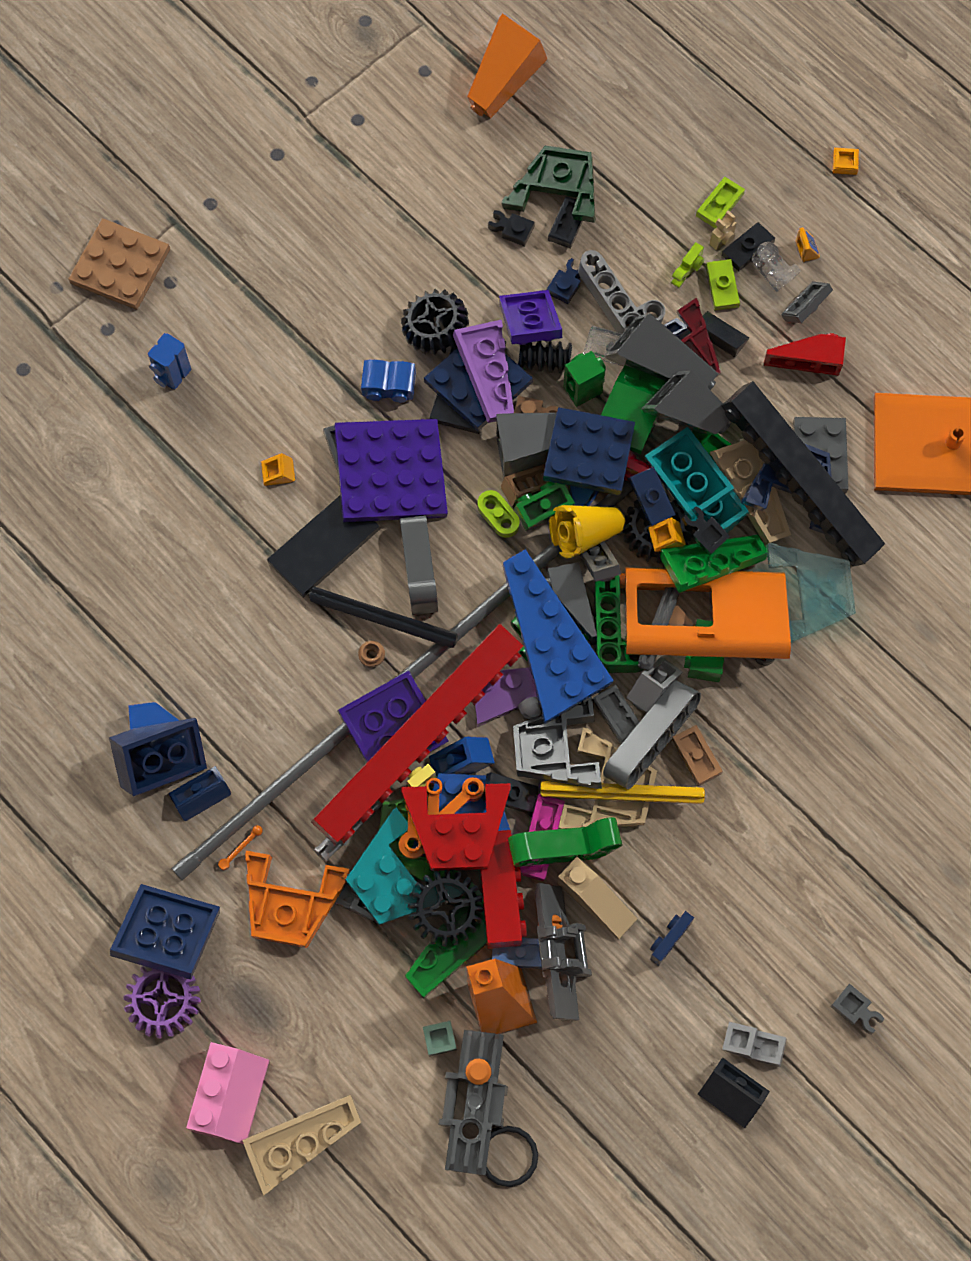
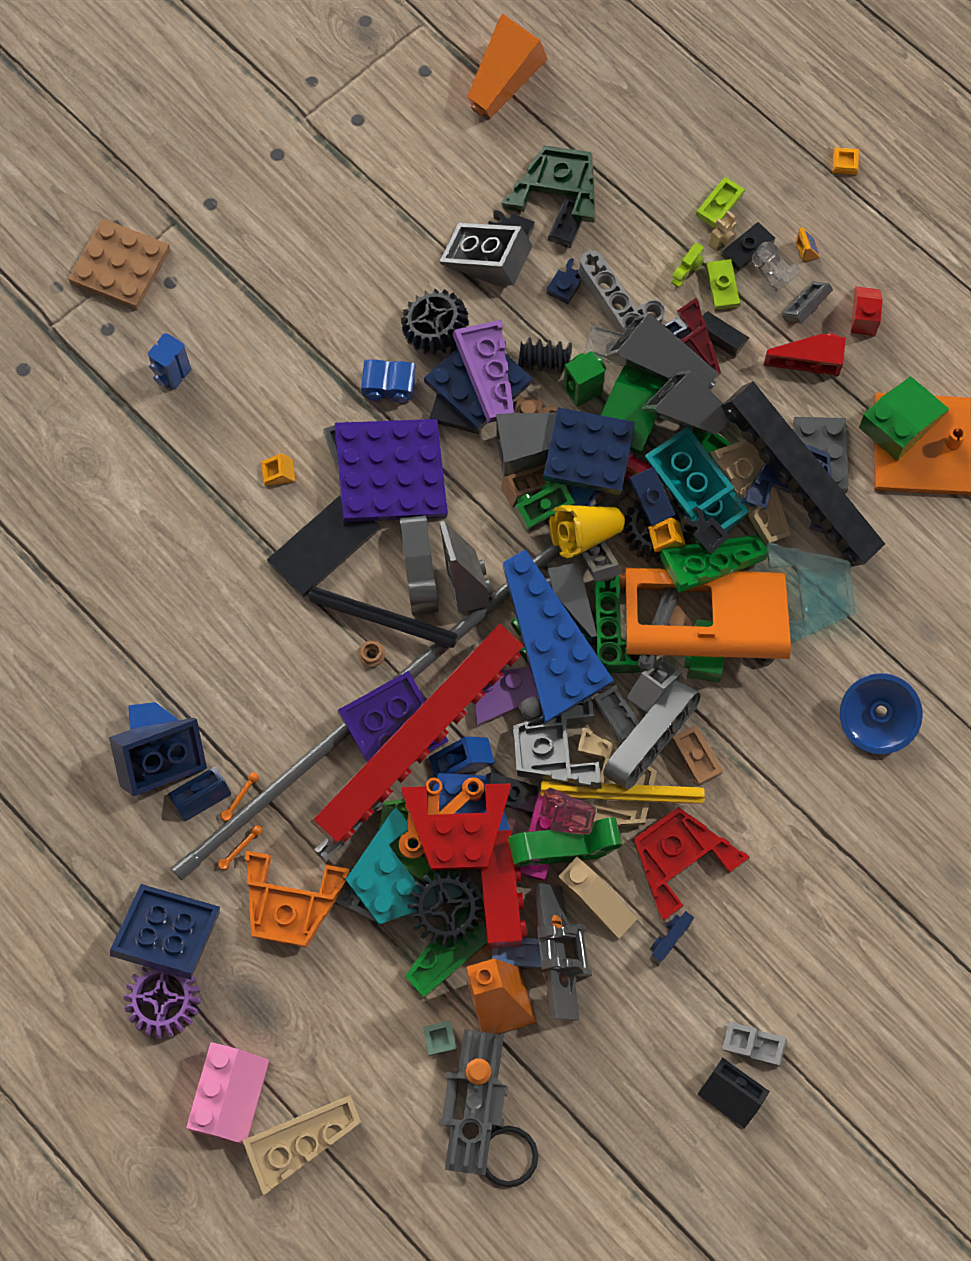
(226, 815): none -> orange hinge
(420, 776): light yellow plate -> none
(464, 571): none -> dark grey slope
(488, 252): none -> dark grey slope
(499, 514): lime plate -> none
(530, 317): dark purple plate -> none
(567, 812): none -> clear pink slope
(673, 847): none -> red wing
(853, 1007): dark grey plate -> none
(866, 311): none -> red slope
(875, 731): none -> blue dish
(902, 417): none -> green slope

